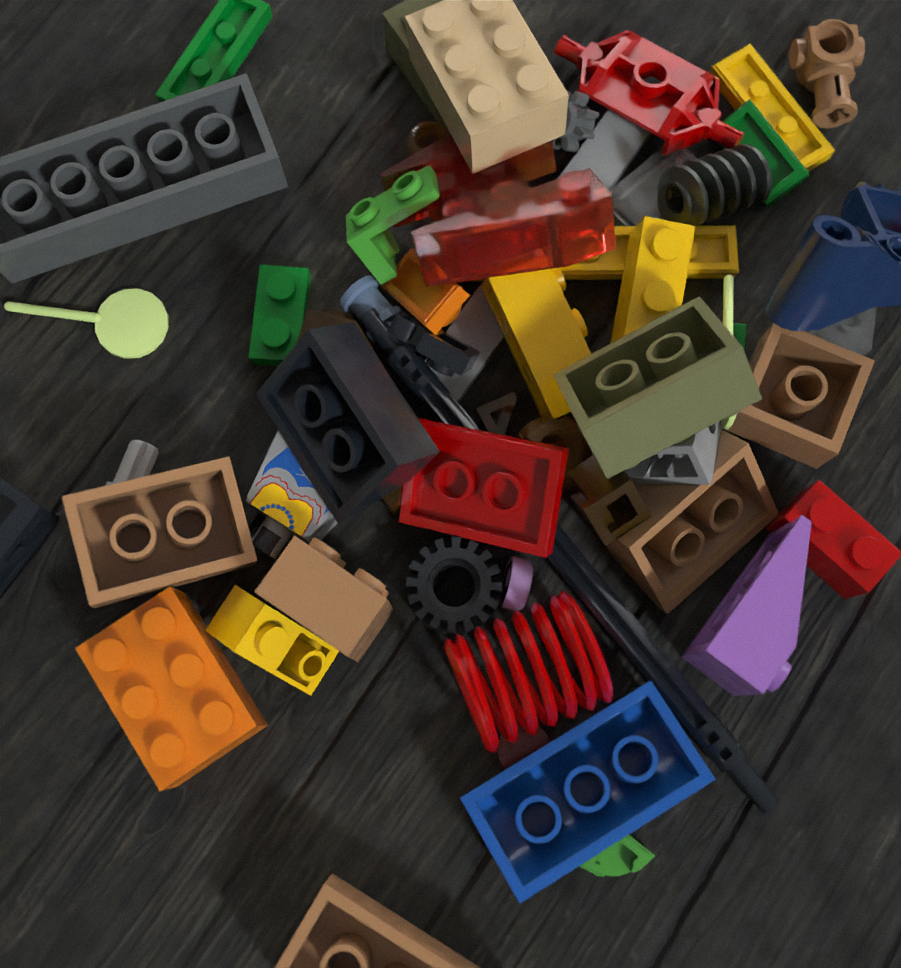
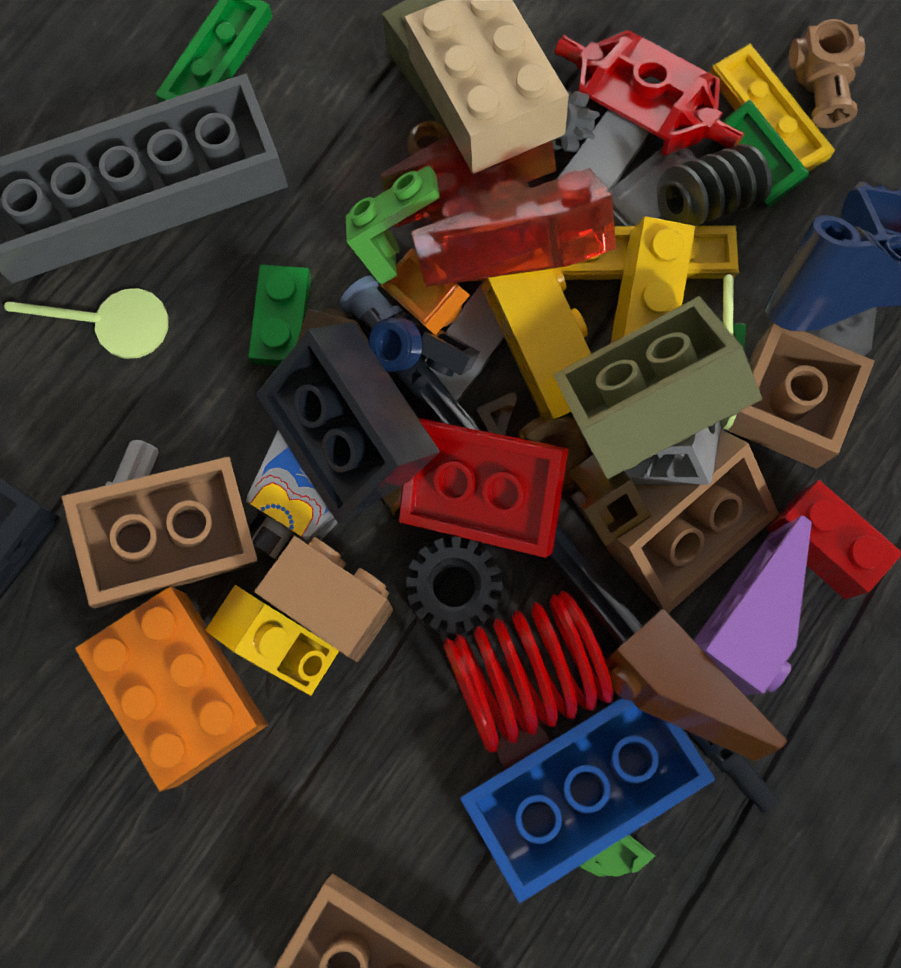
(396, 343): none -> dark blue tile
(516, 583): lavender tile -> none
(681, 685): none -> reddish brown slope

